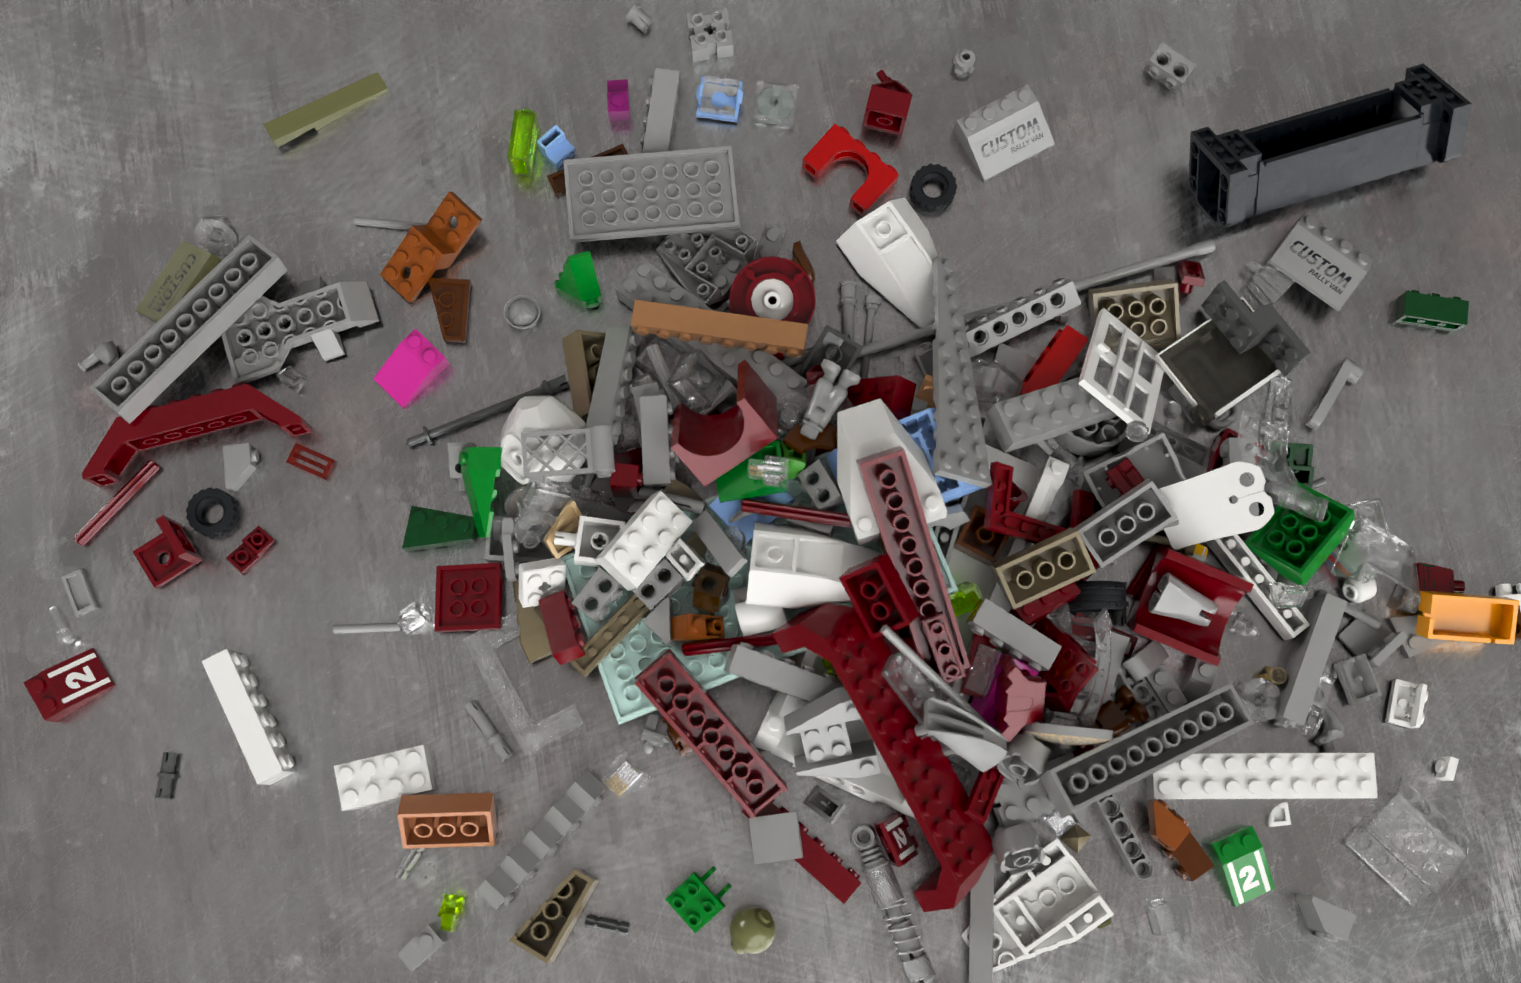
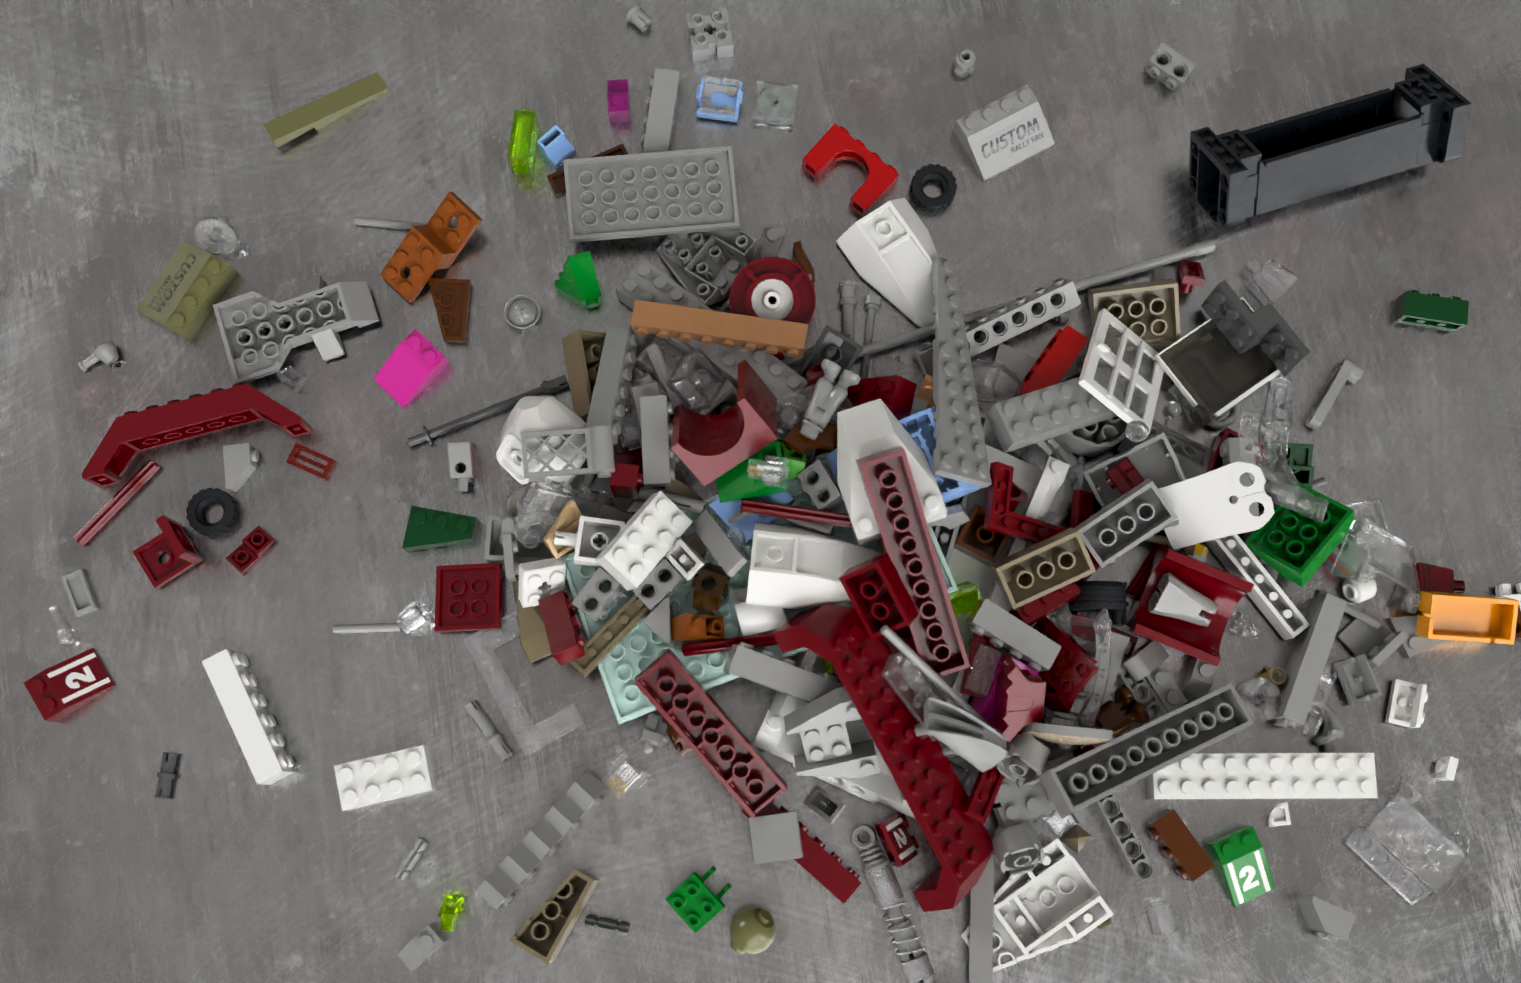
(188, 329): light grey brick -> none
(447, 820): nougat brick -> none
(479, 471): green wedge -> none
(887, 105): dark red piece -> none
(939, 636): tile -> none
(1165, 826): dark orange slope -> none
(1288, 595): clear tile -> none
(1321, 261): light grey slope -> none

